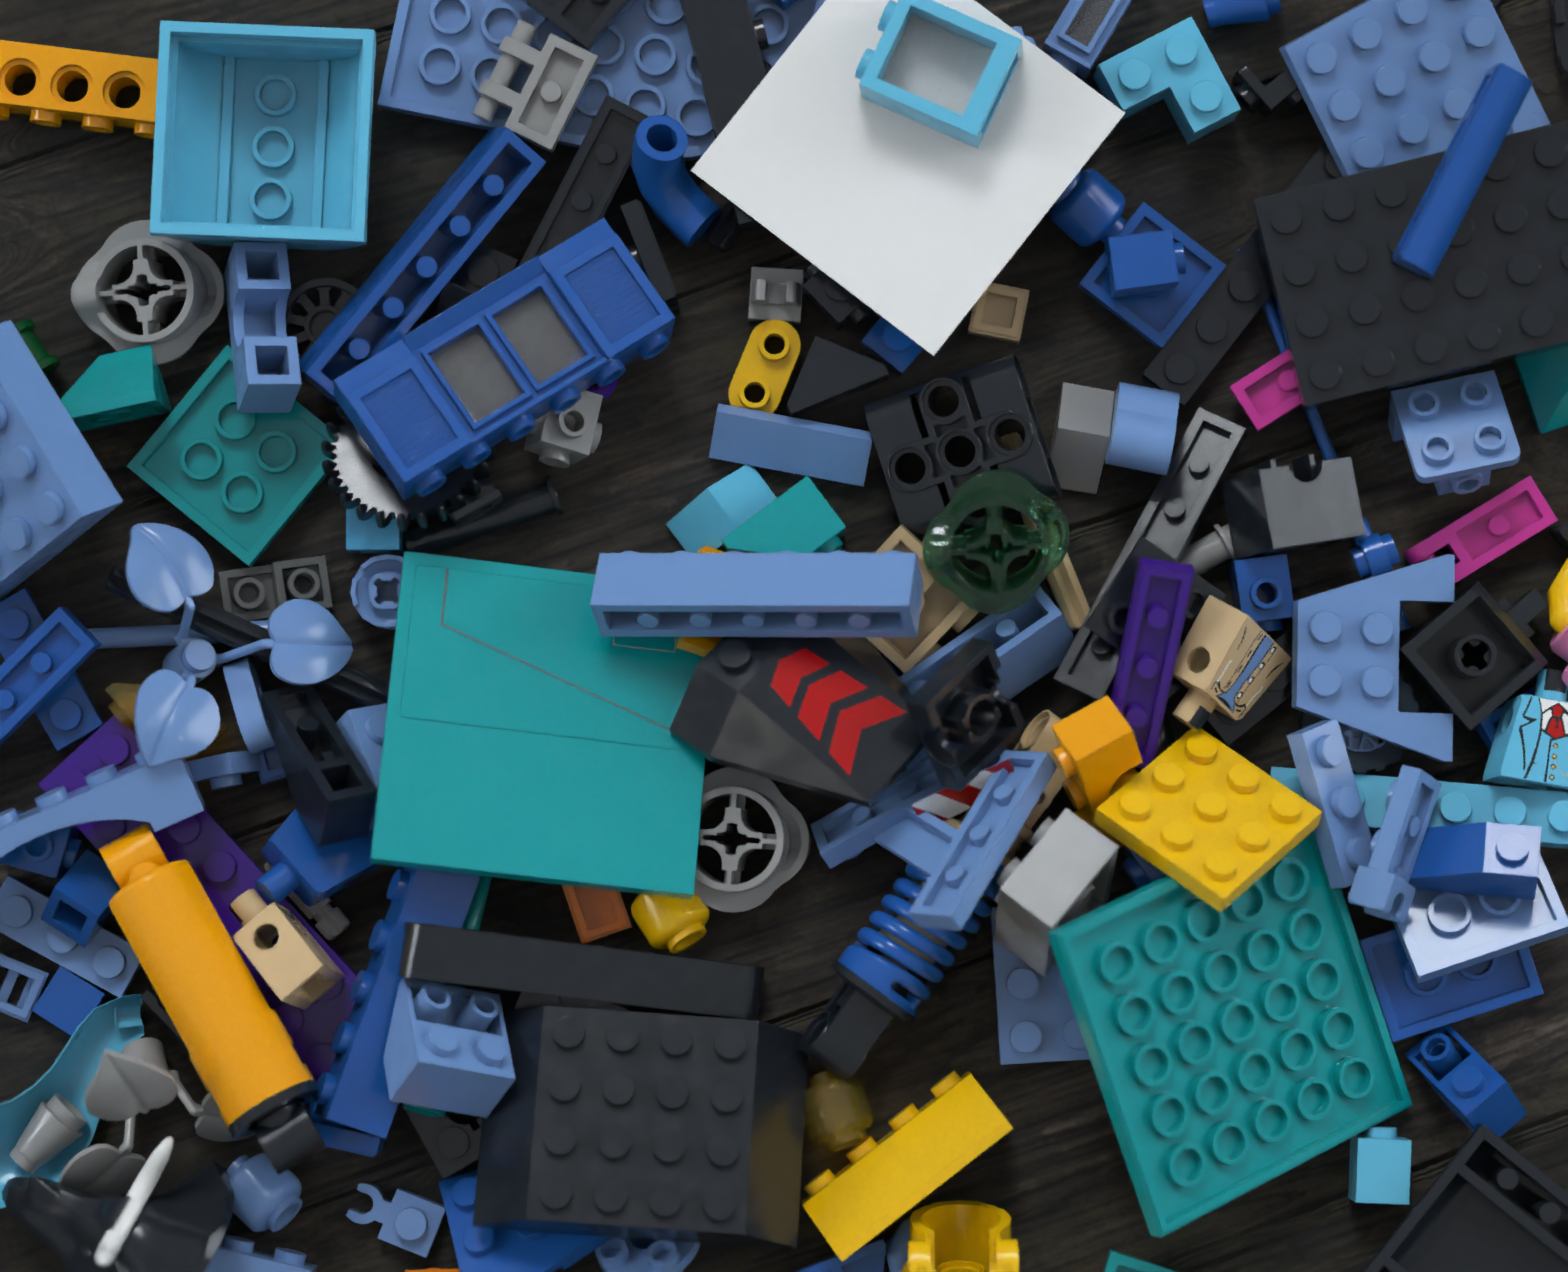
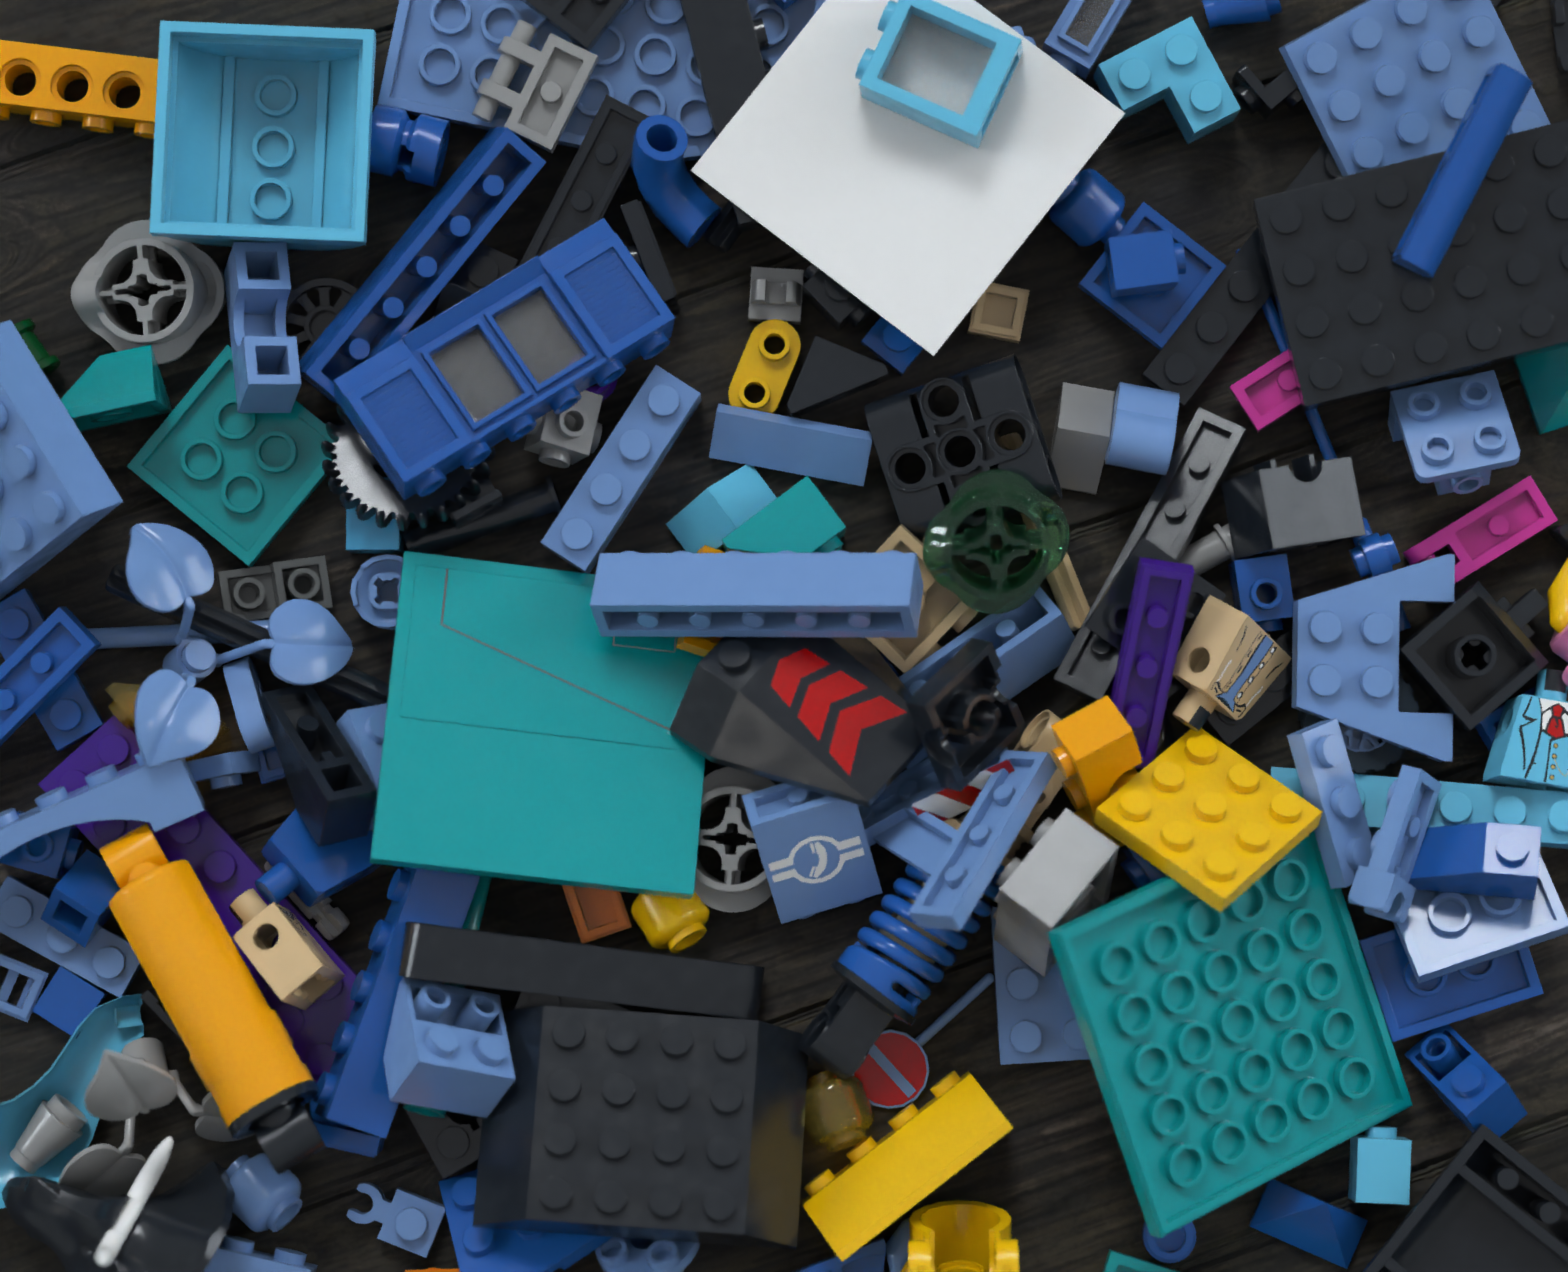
(408, 145): none -> blue wheel
(622, 469): none -> medium blue brick
(810, 850): none -> medium blue panel
(897, 1063): none -> piece
(1172, 1246): none -> blue tile
(1308, 1223): none -> blue slope

